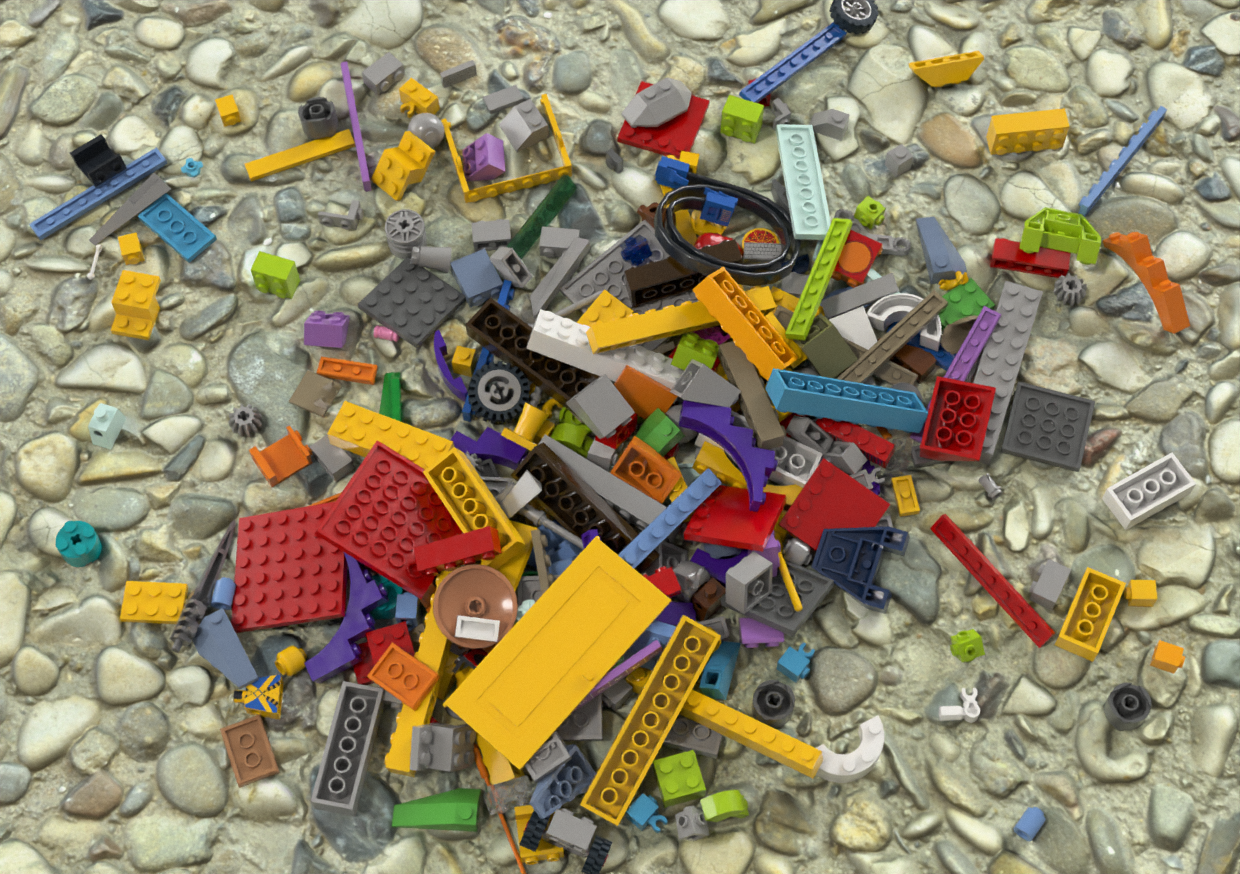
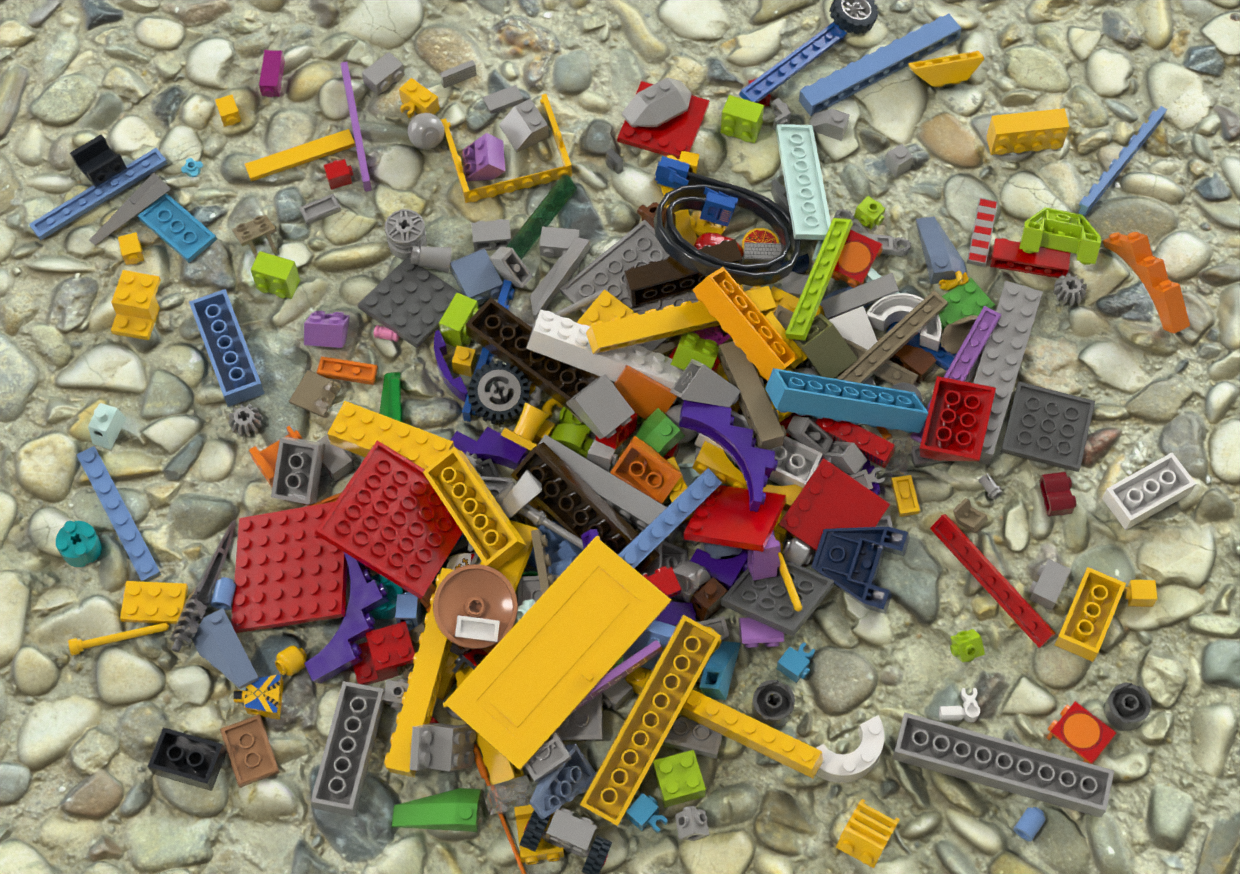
(77, 646): none -> yellow piece
(98, 249): white hinge -> none
(118, 514): none -> medium blue plate
(187, 759): none -> black brick
(226, 348): none -> medium blue brick
(254, 229): none -> dark tan plate
(271, 73): none -> magenta brick
(298, 470): none -> light grey brick
(318, 118): dark grey brick -> none
(320, 209): none -> light grey tile
(338, 173): none -> red brick
(346, 222): light grey bracket -> none
(402, 165): yellow bracket -> none
(403, 676): orange tile -> none
(454, 319): none -> lime brick
(457, 551): red brick -> none
(635, 250): clear blue brick -> none
(724, 805): lime brick -> none
(748, 582): light grey brick -> none
(861, 840): none -> yellow plate
(879, 64): none -> medium blue brick
(969, 516): none -> dark tan bracket
(982, 232): none -> tile
(1003, 765): none -> light grey brick
(1057, 494): none -> dark red brick
(1081, 732): none -> panel
(1167, 657): light orange brick -> none

